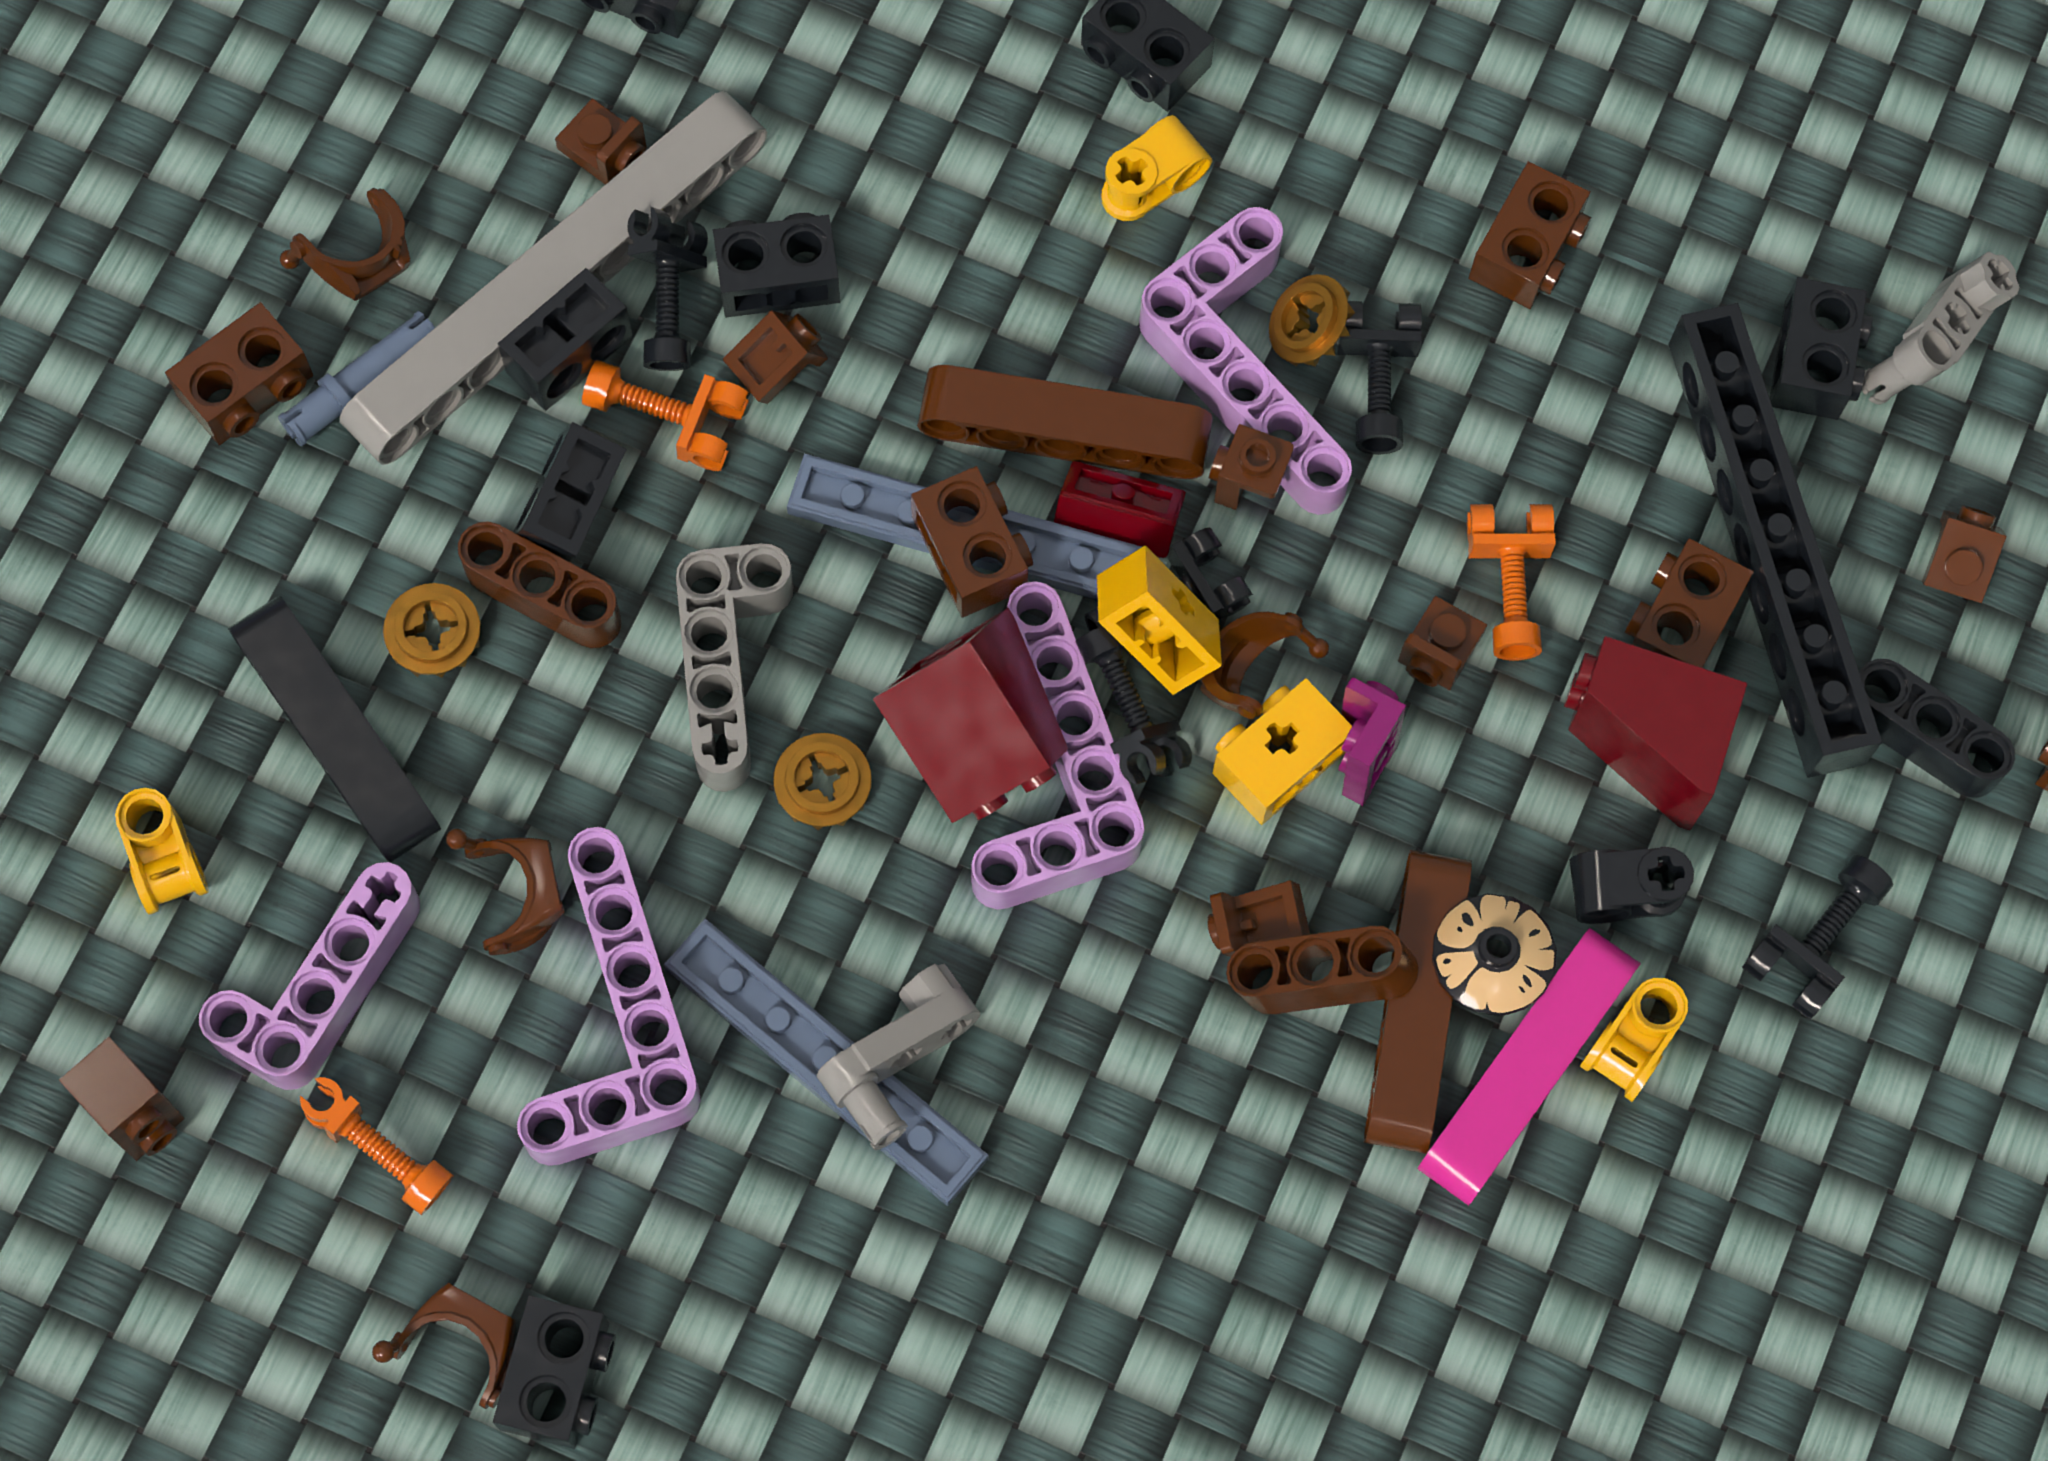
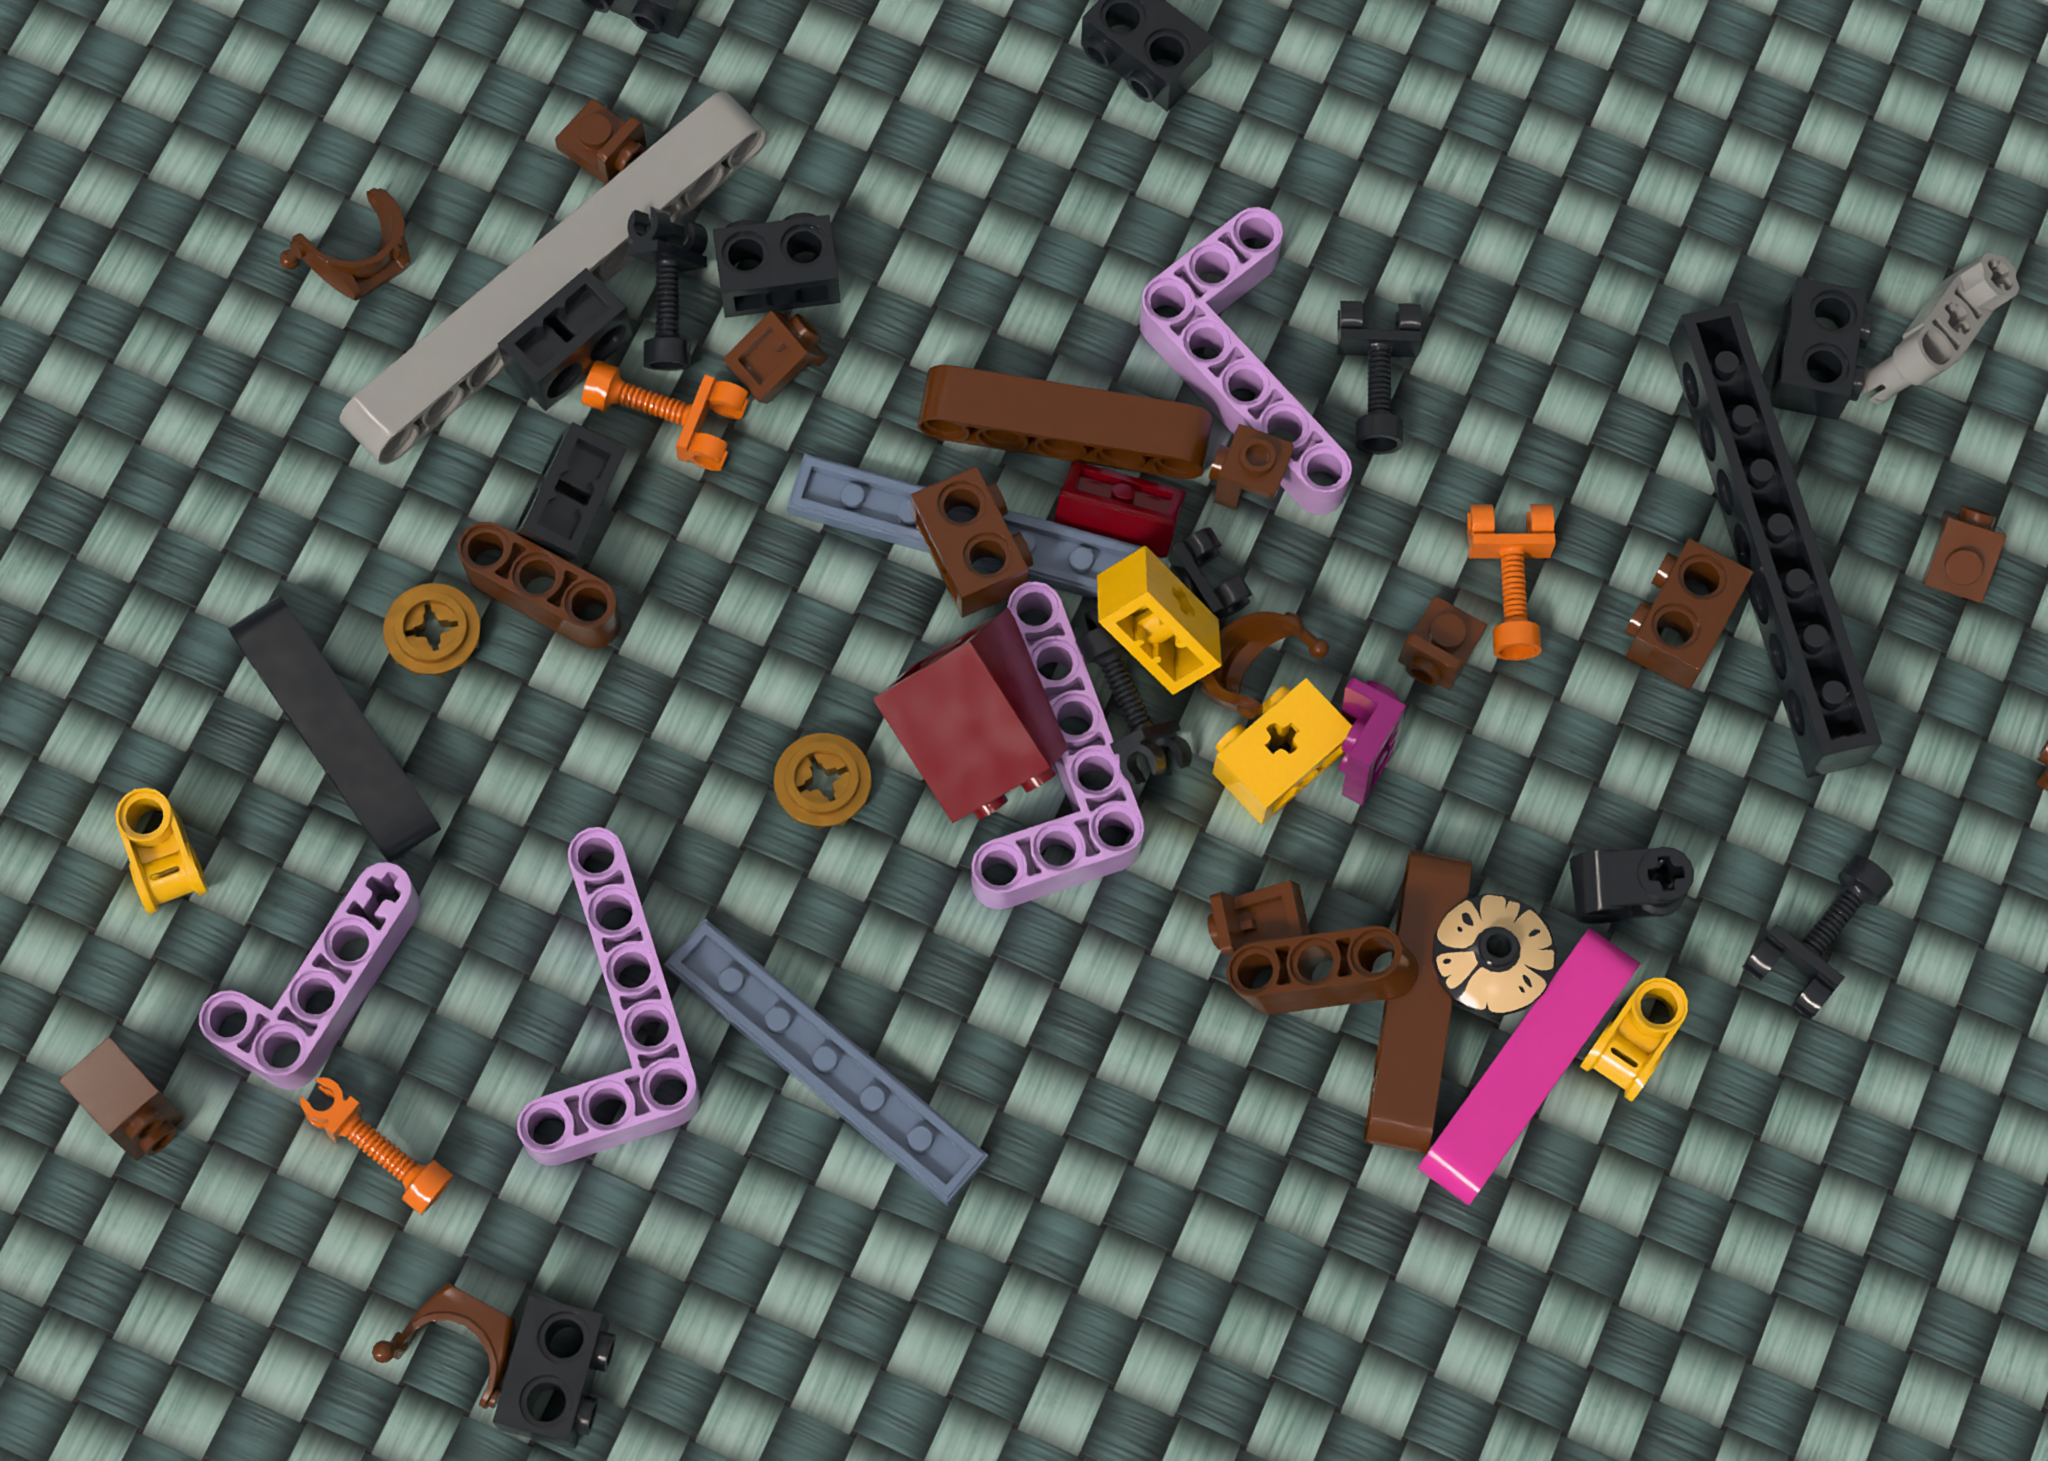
(229, 363): reddish brown brick -> none
(335, 392): sand blue pin -> none
(543, 897): reddish brown helmet -> none
(722, 667): light grey beam -> none
(936, 1016): light grey beam -> none
(1152, 170): yellow piece -> none
(1290, 319): pearl gold gear -> none
(1524, 233): reddish brown brick -> none
(1656, 723): dark red slope -> none
(1958, 728): black beam -> none

